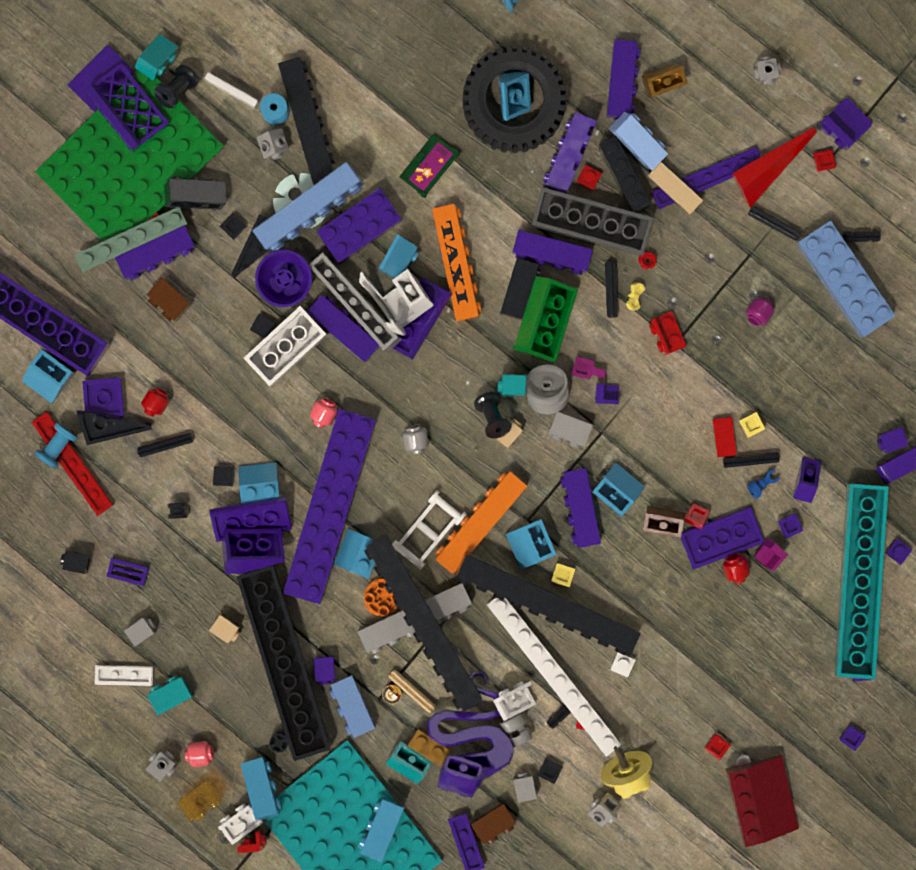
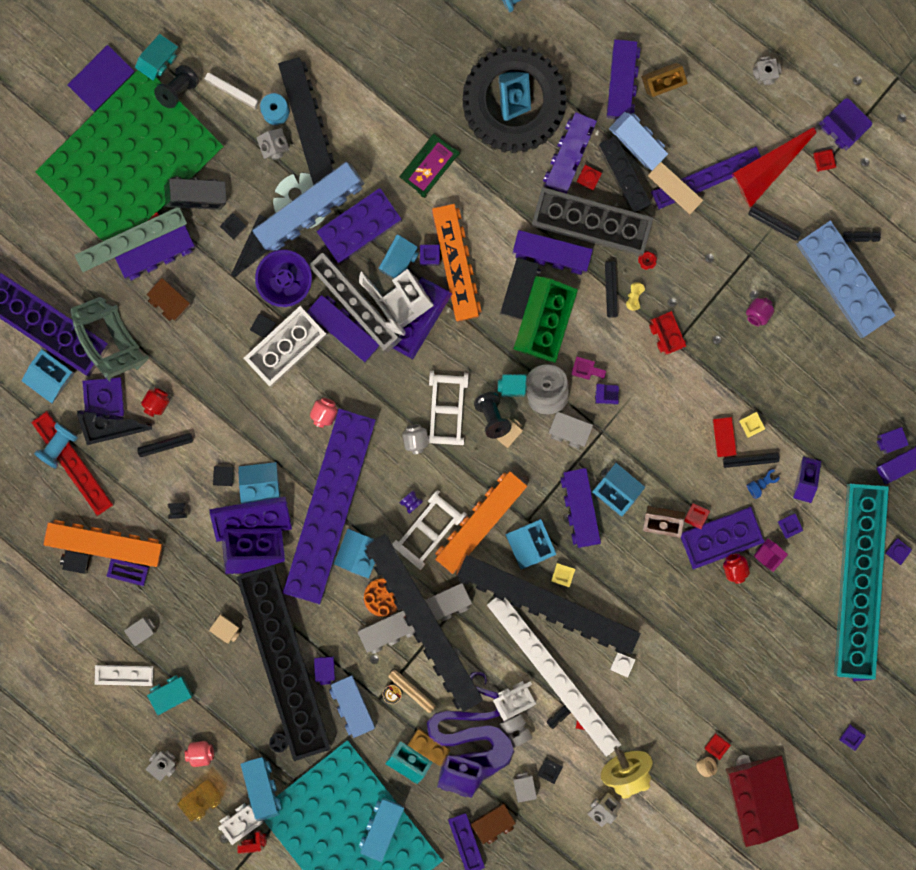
(103, 544): none -> orange brick
(114, 119): dark purple fence -> none
(117, 363): none -> sand green wedge
(411, 502): none -> dark purple wheel
(429, 255): none -> dark purple panel
(463, 381): none -> white piece
(707, 767): none -> tan tile

